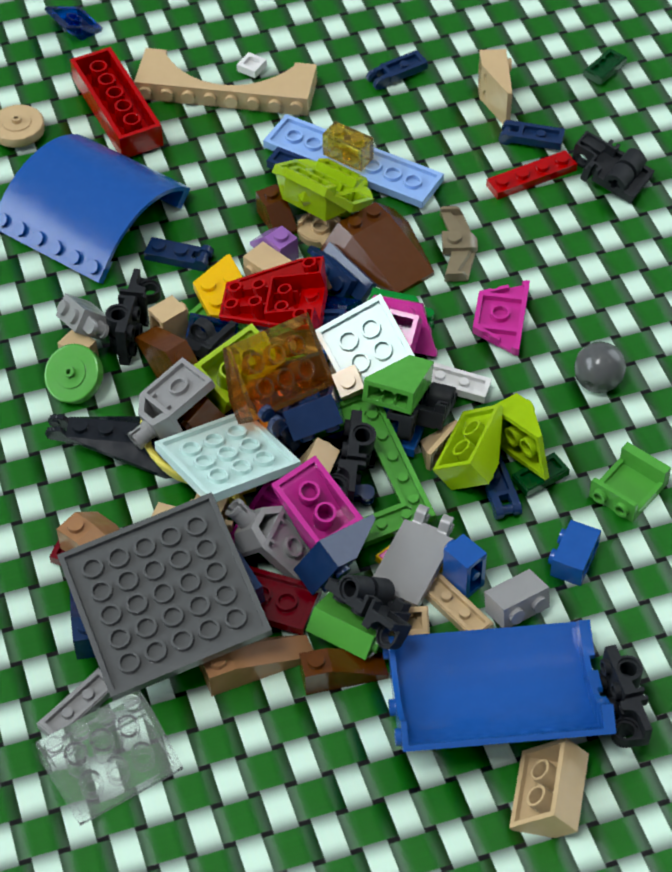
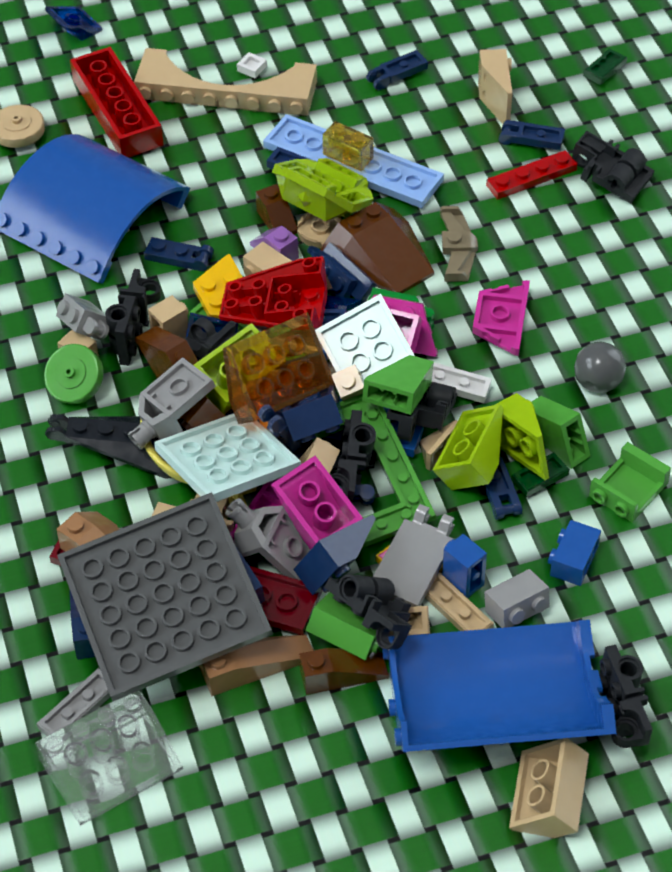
(562, 431): none -> bright green slope

